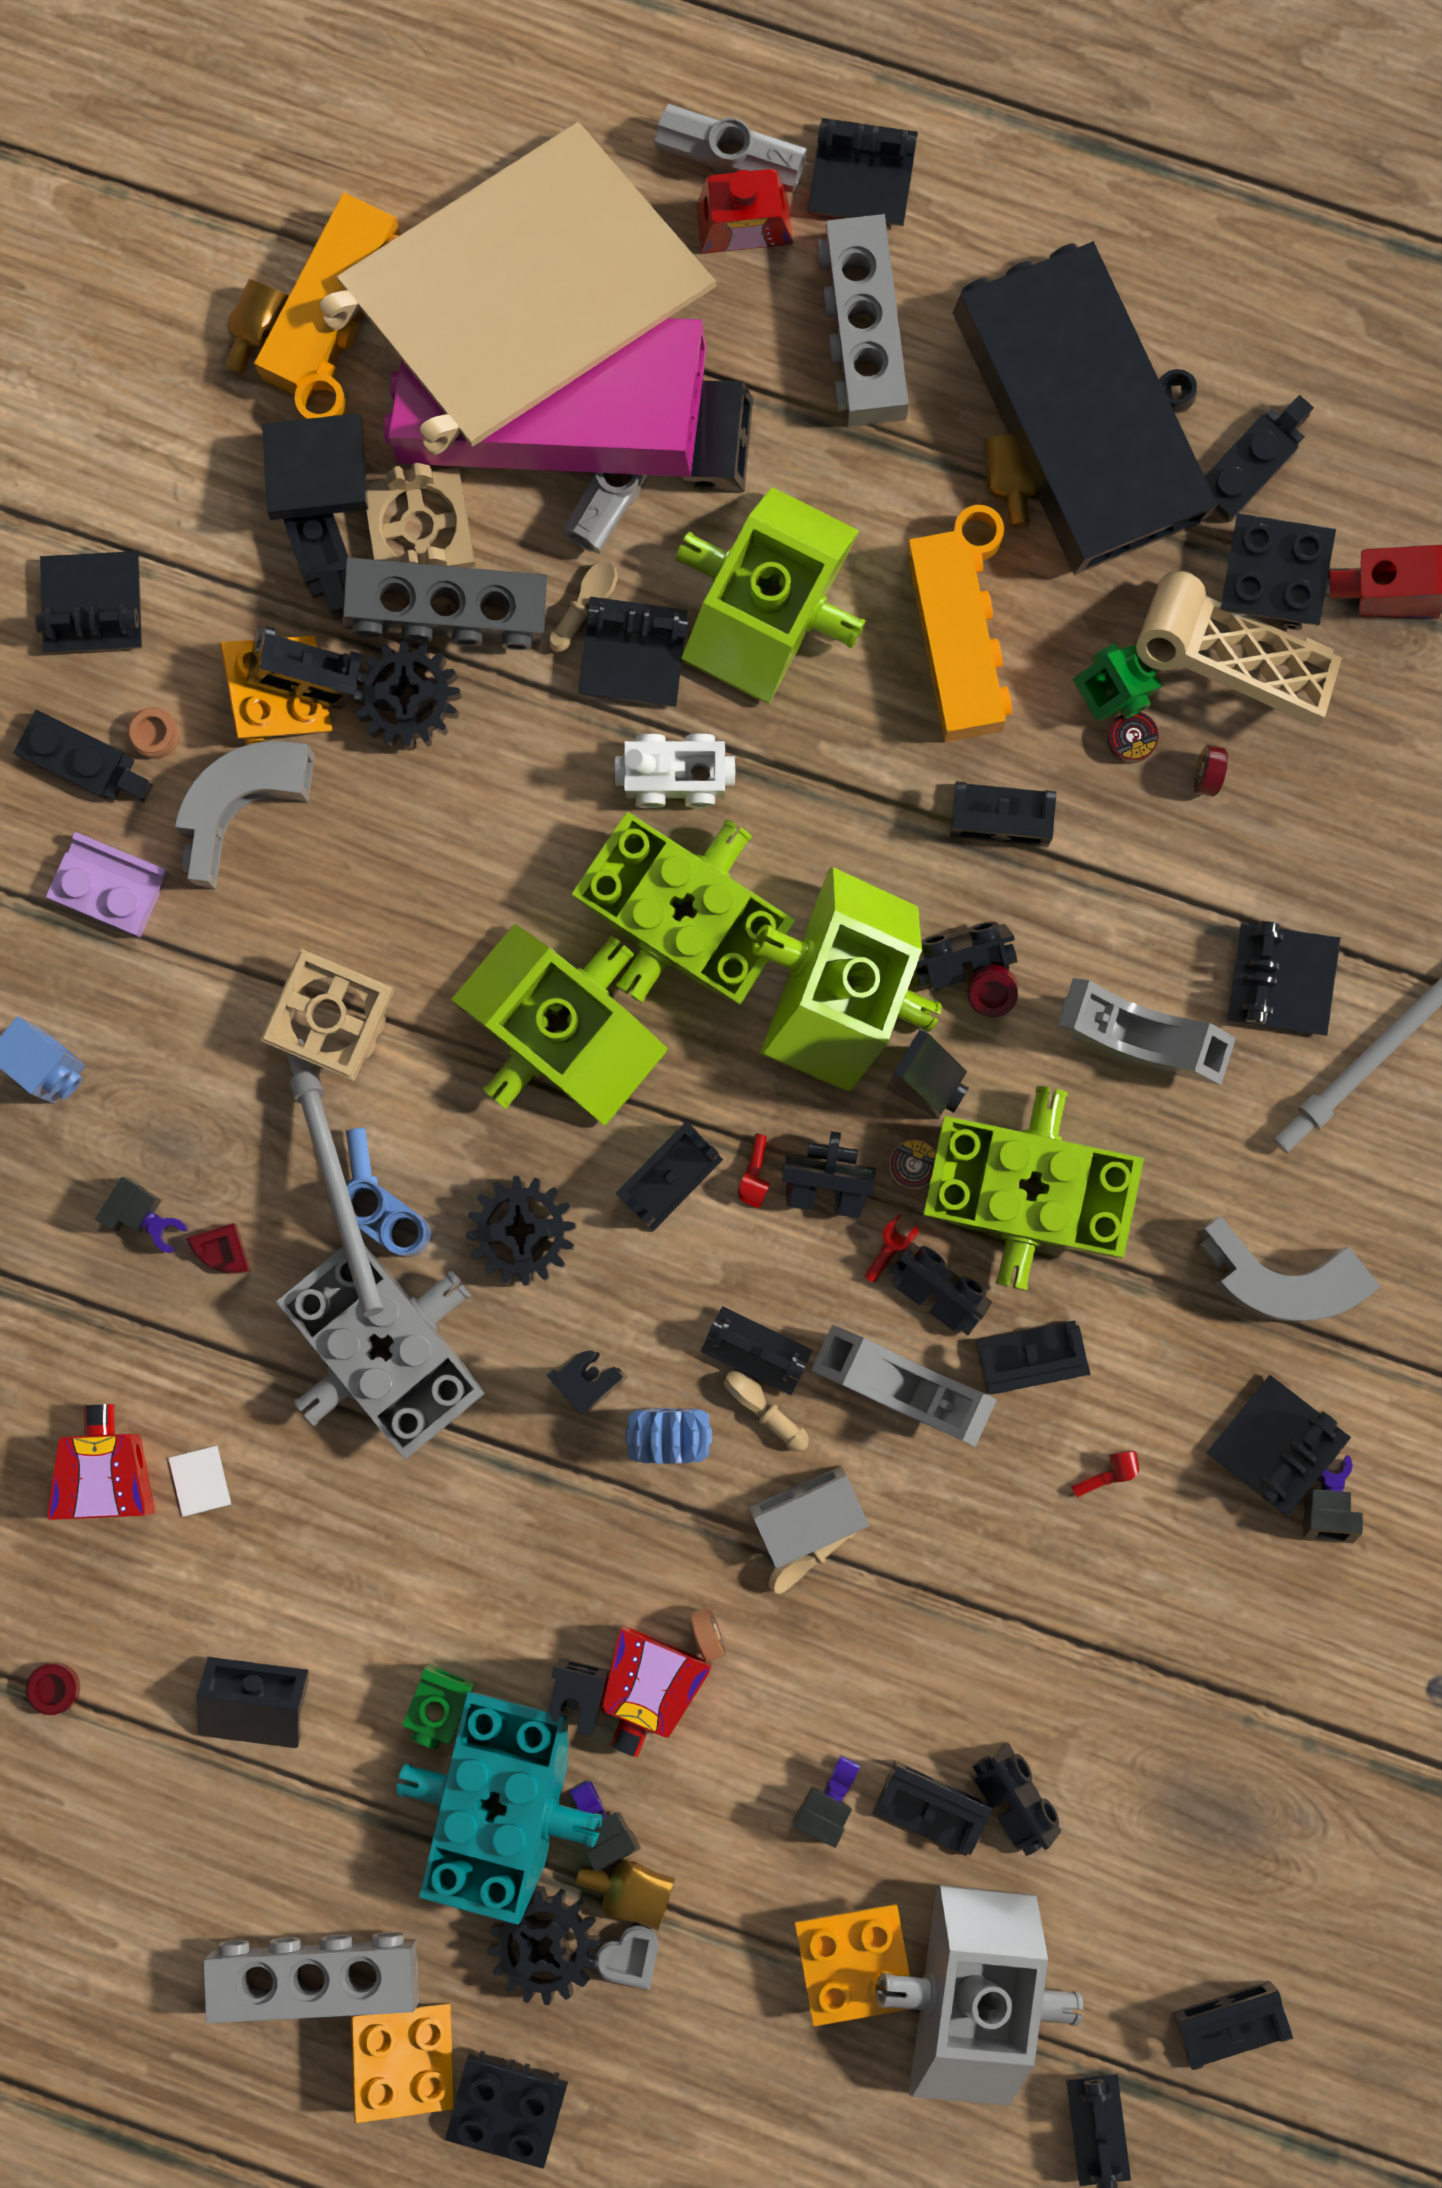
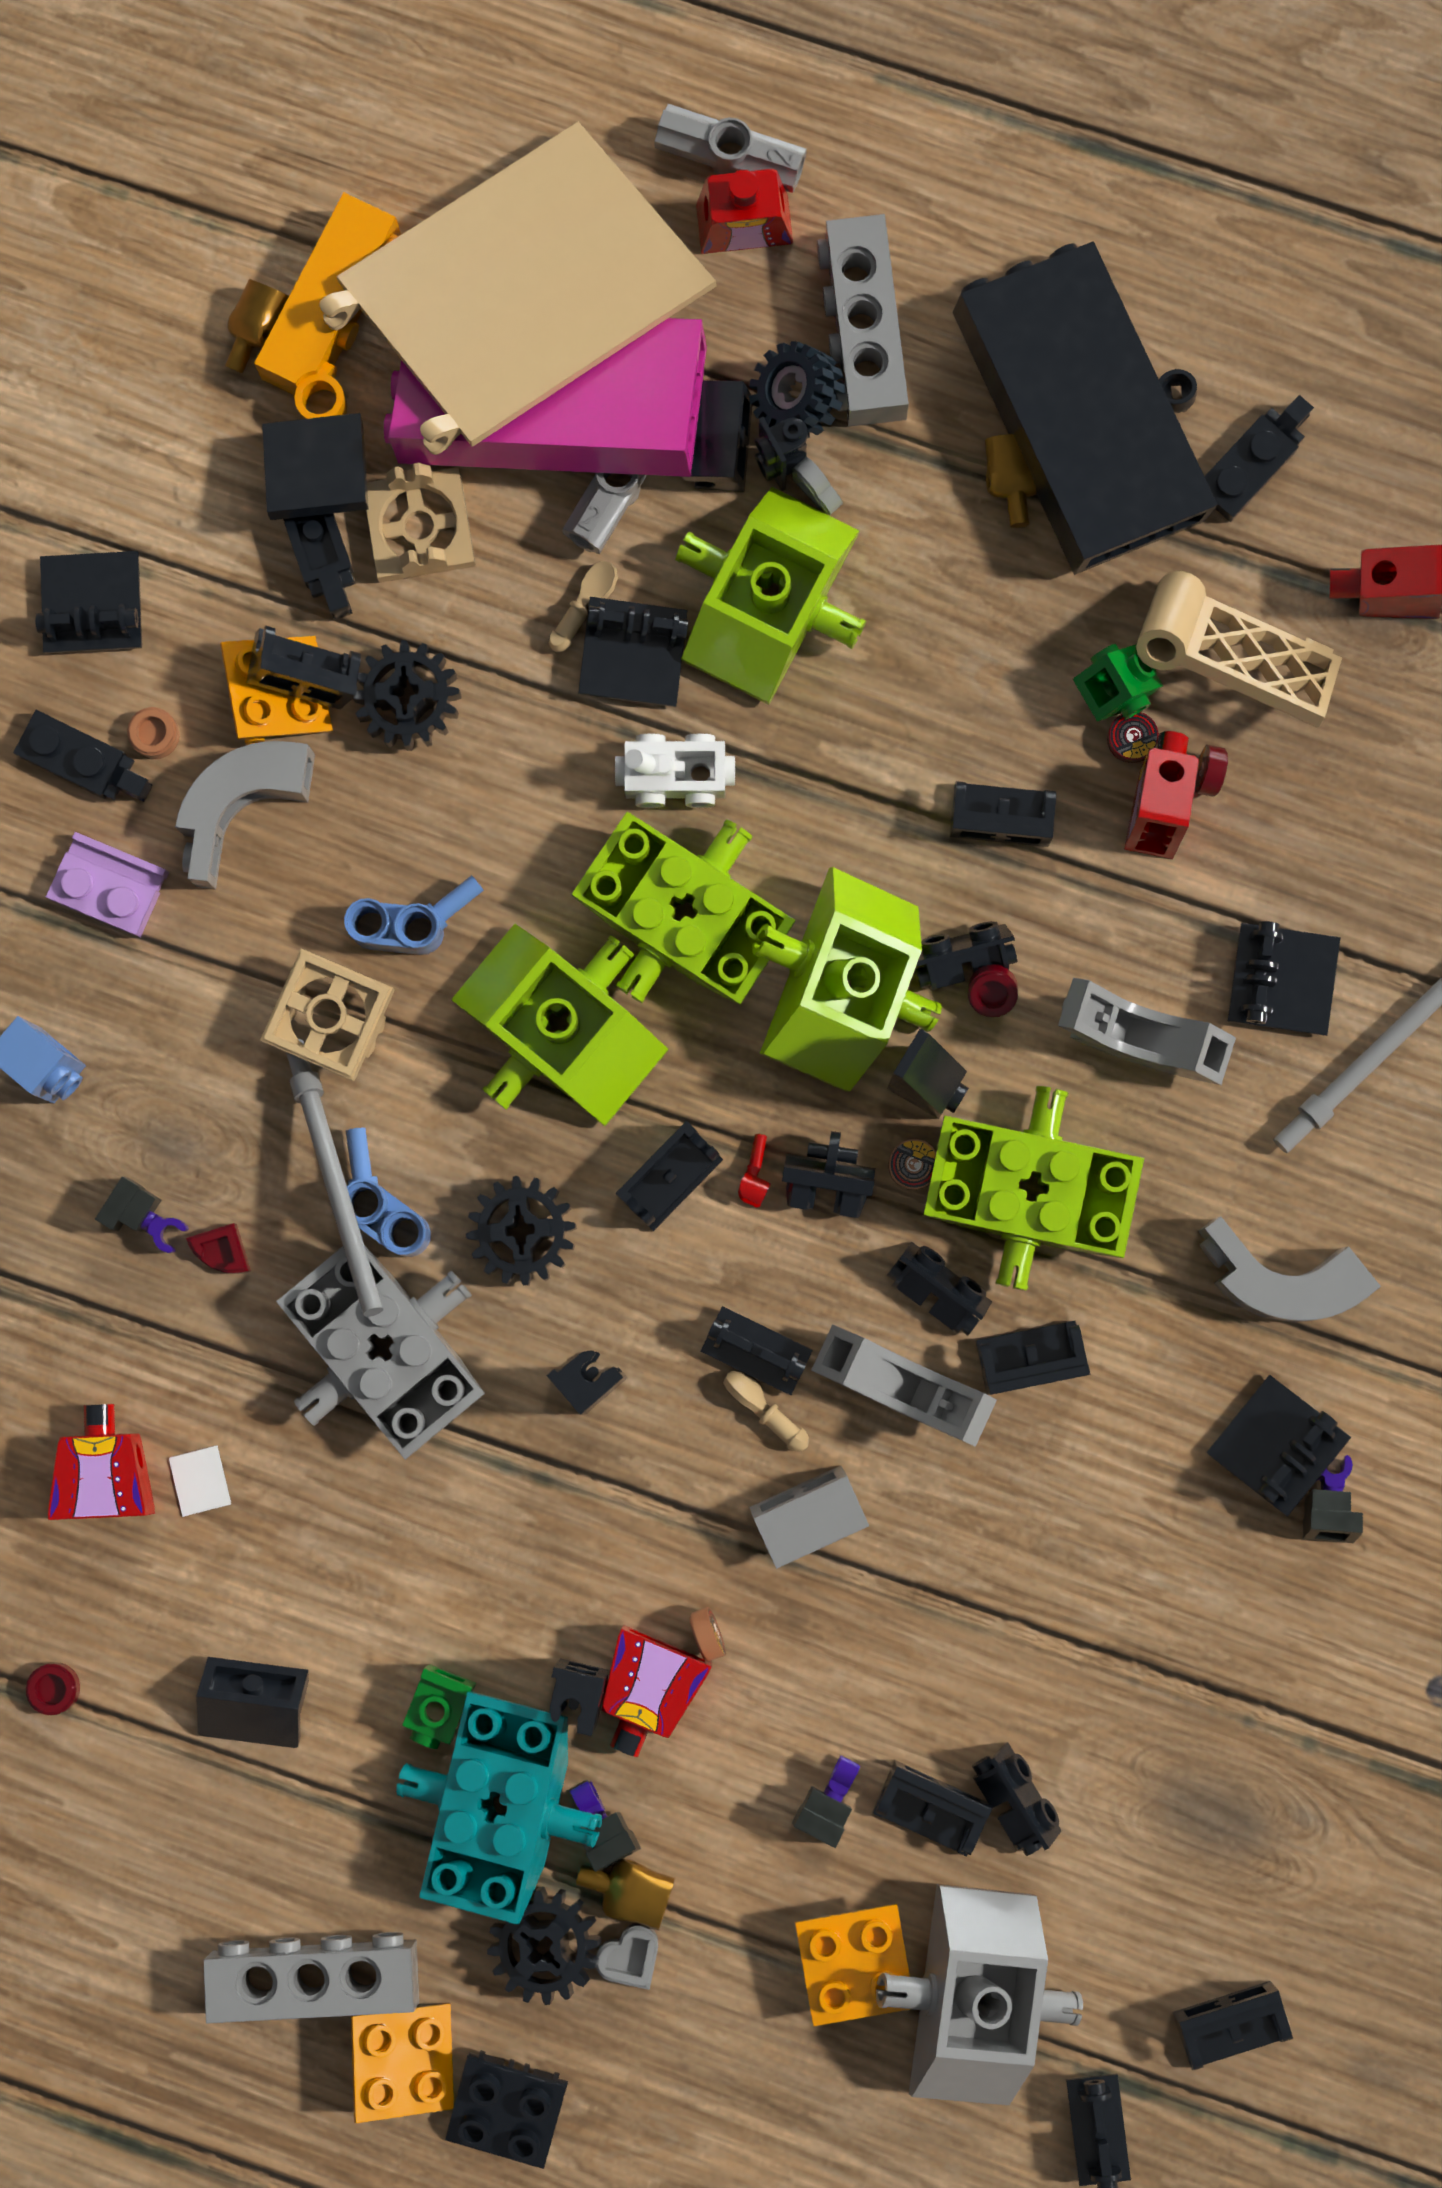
(396, 918): none -> medium blue beam
(519, 593): dark grey brick -> none
(668, 1435): medium blue gear -> none
(780, 448): none -> black hinge
(791, 1573): tan piece -> none
(816, 486): none -> light grey tile
(818, 380): none -> black bush
(862, 170): black hinge -> none
(892, 1242): red hand -> none
(956, 628): light orange hinge -> none
(1123, 1467): red hand -> none
(1163, 797): none -> red torso
(1278, 570): black hinge -> none

